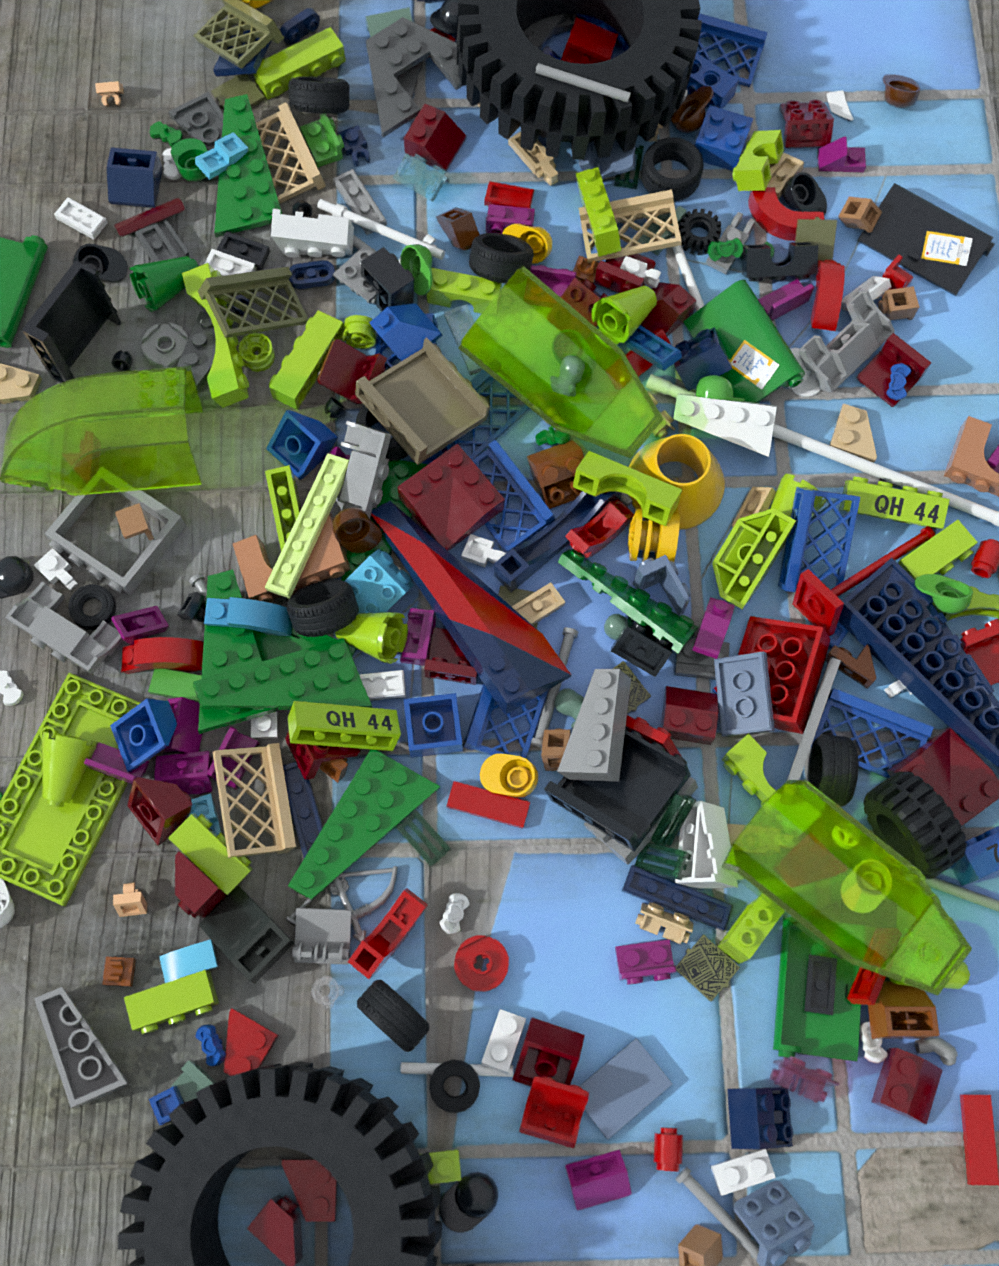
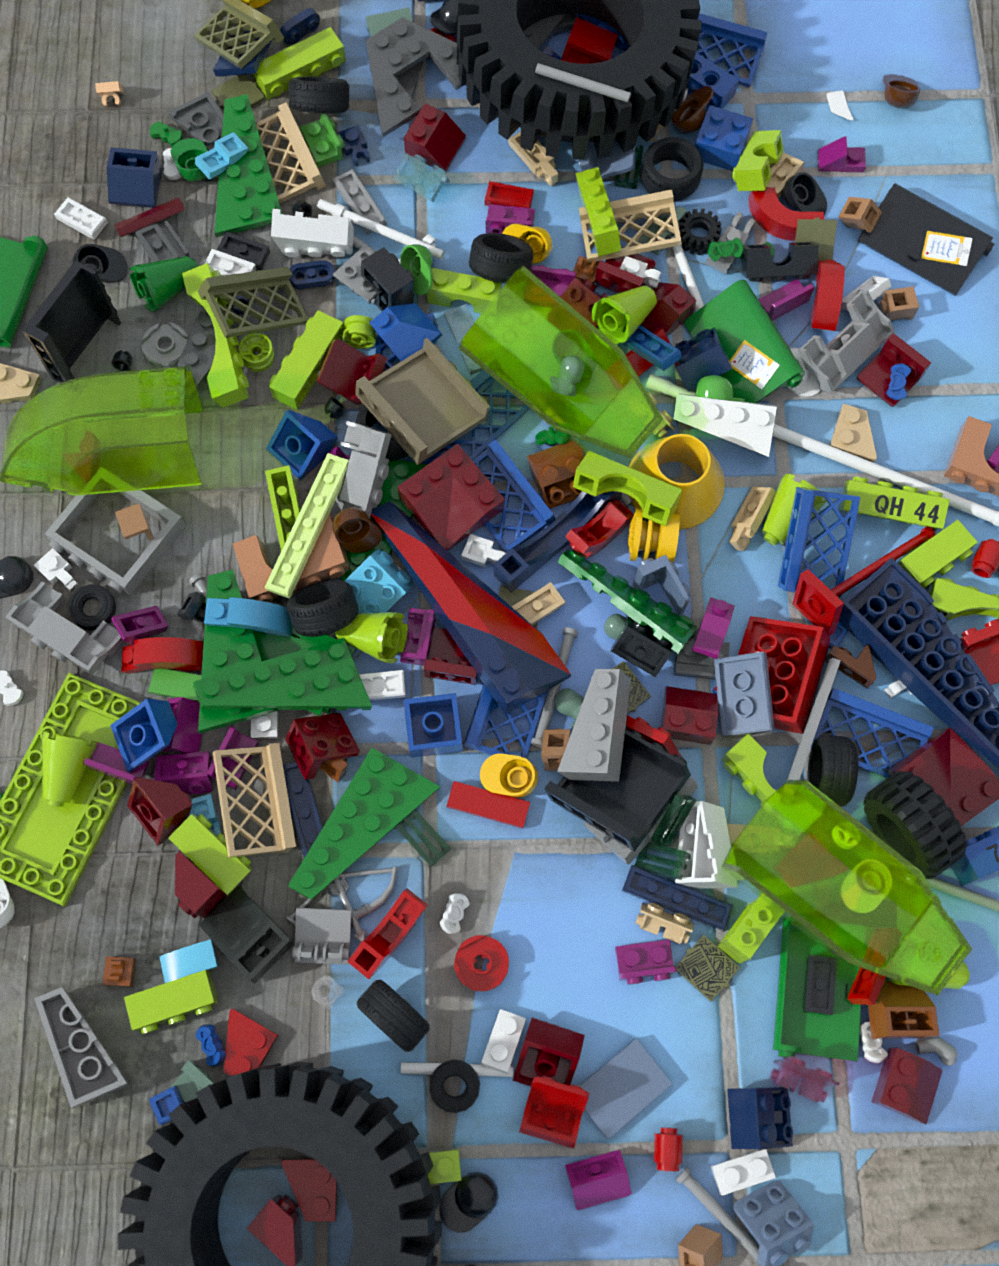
(130, 902): light nougat tile -> none
(343, 726): lime brick -> none
(459, 227): reddish brown slope -> none
(750, 554): lime wedge -> none
(807, 124): dark red bracket -> none
(896, 275): red panel -> none
(947, 594): bright green cap -> none
(979, 1140): red tile -> none

